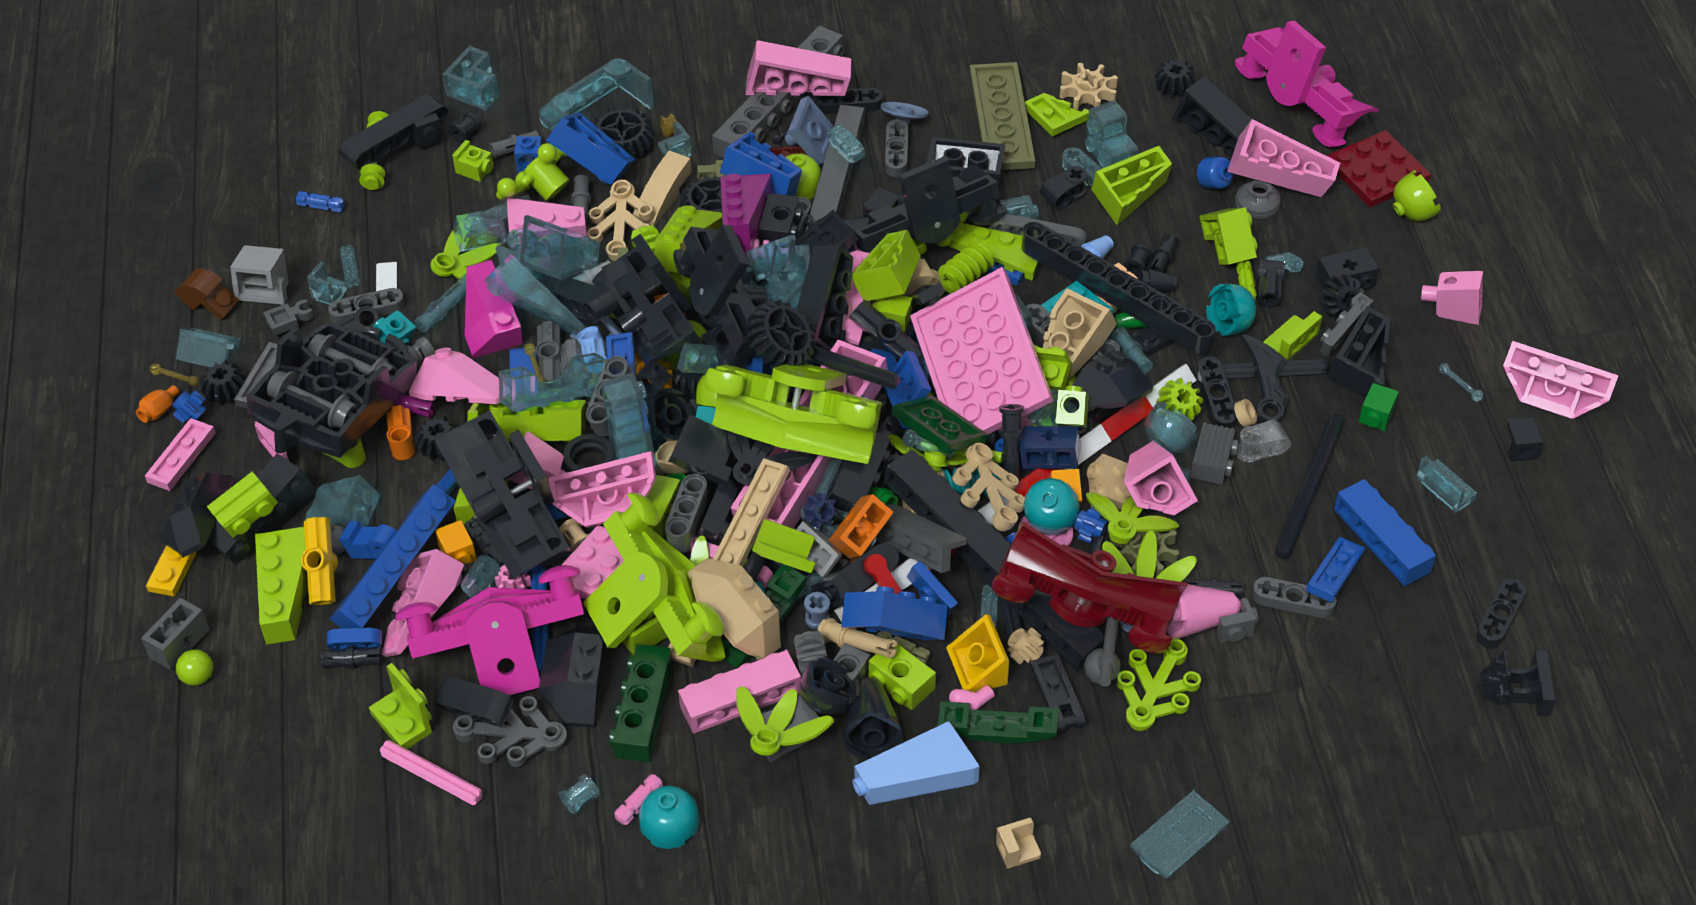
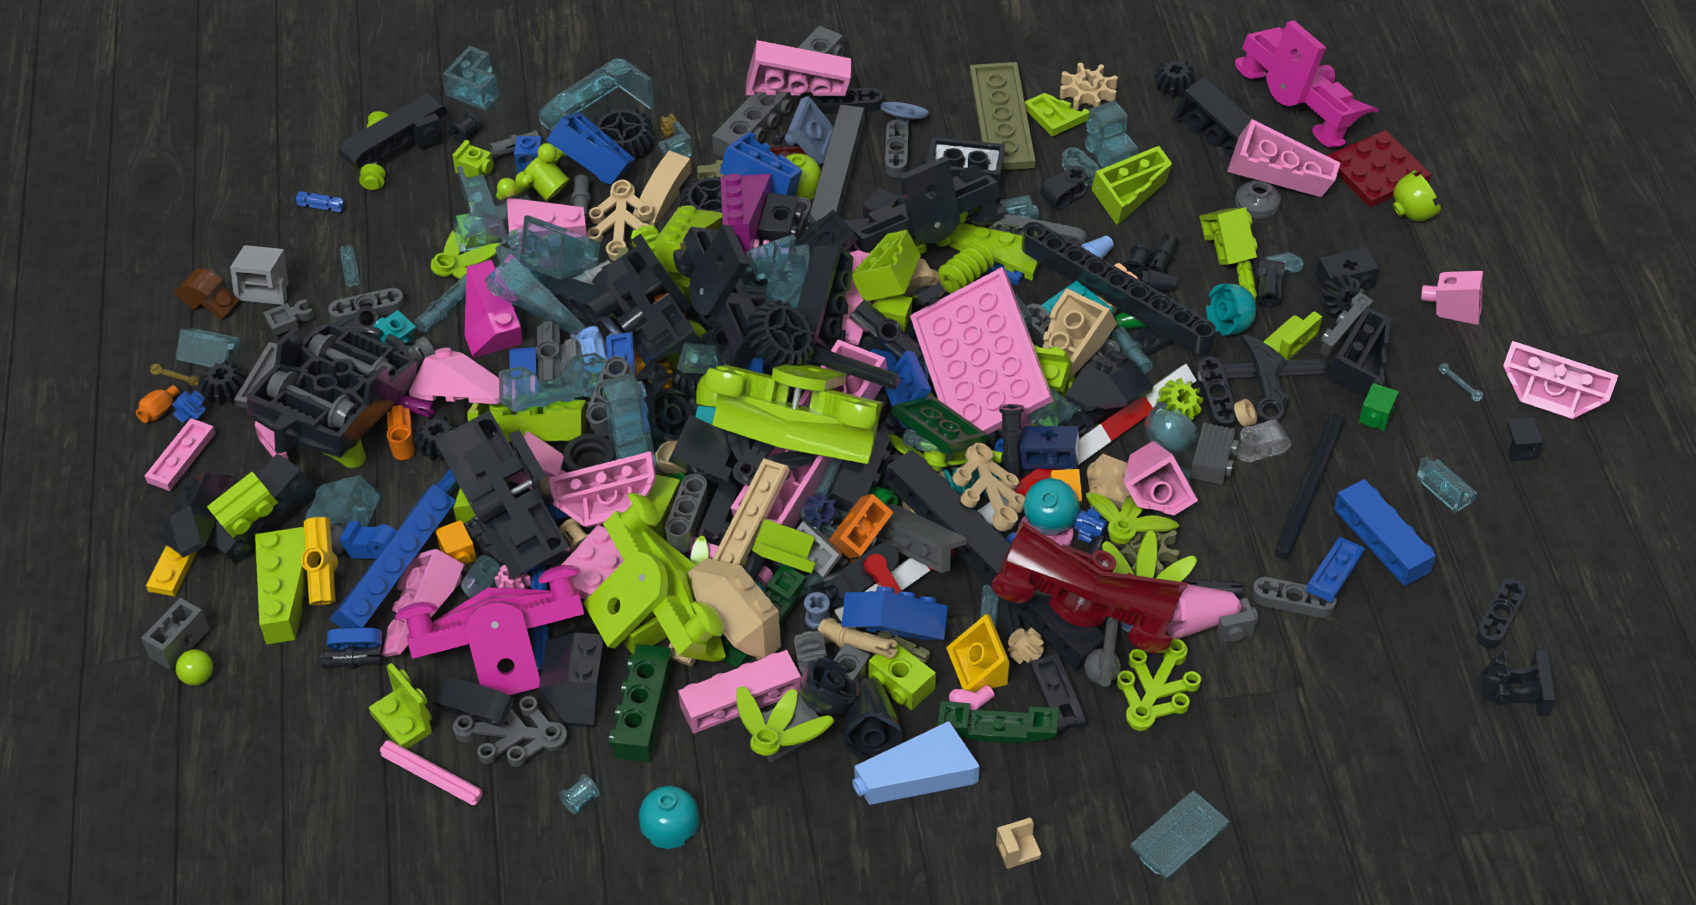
(324, 287): clear light blue panel -> none
(386, 275): white sticker -> none
(475, 192): none -> clear light blue panel
(530, 349): clear yellow hinge -> none
(625, 813): bright pink axle -> none
(845, 144): clear light blue beam -> none
(929, 586): blue plate -> none
(1078, 418): brick -> none
(1213, 173): blue head -> none

